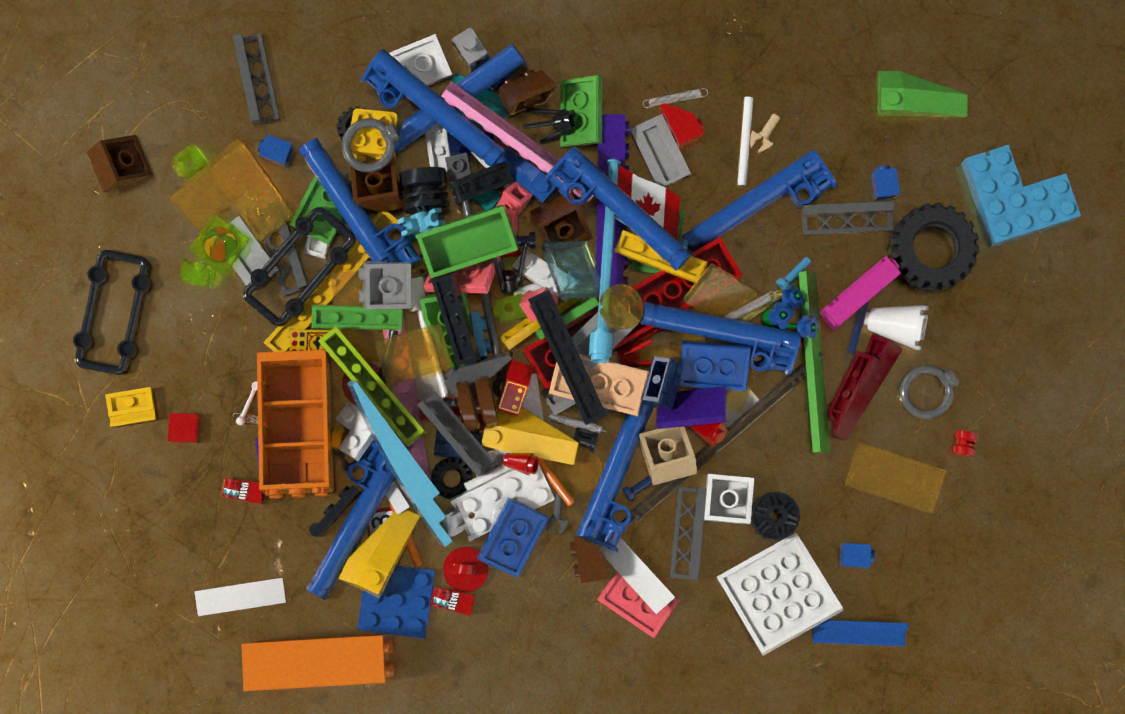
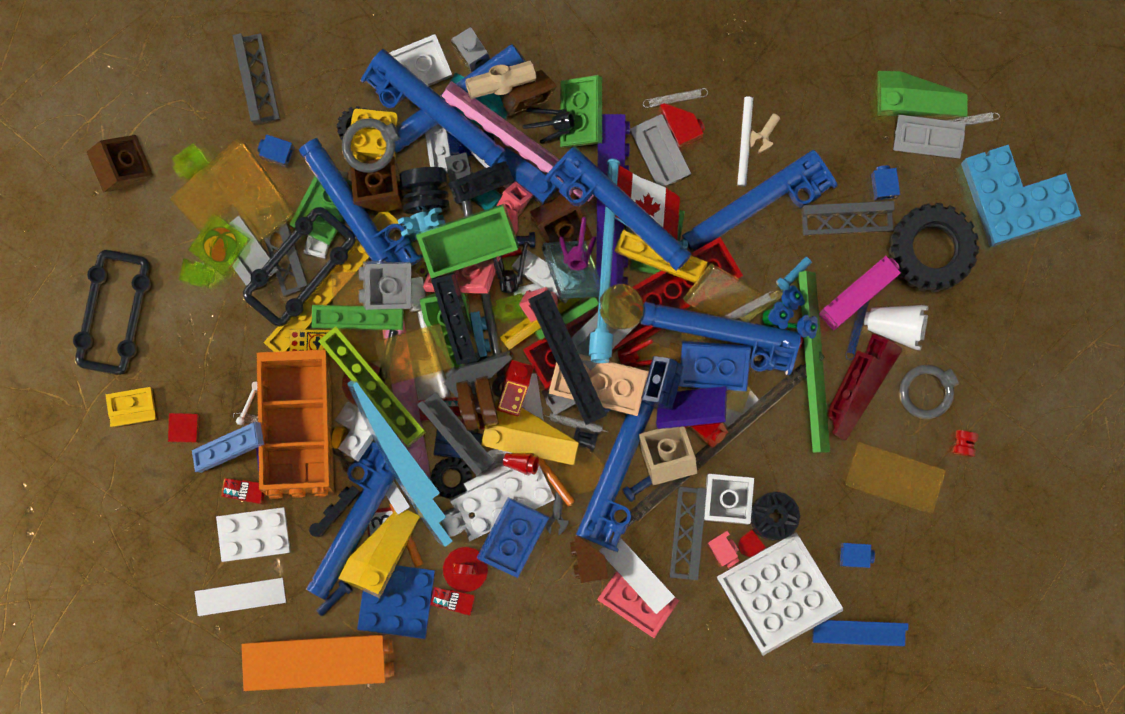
(228, 447): none -> medium blue tile
(253, 534): none -> white plate
(334, 597): none -> dark blue piece
(500, 79): none -> tan piece
(577, 257): none -> magenta plant
(724, 550): none -> coral brick
(750, 544): none -> red tile
(929, 136): none -> light grey piece
(974, 117): none -> white piece

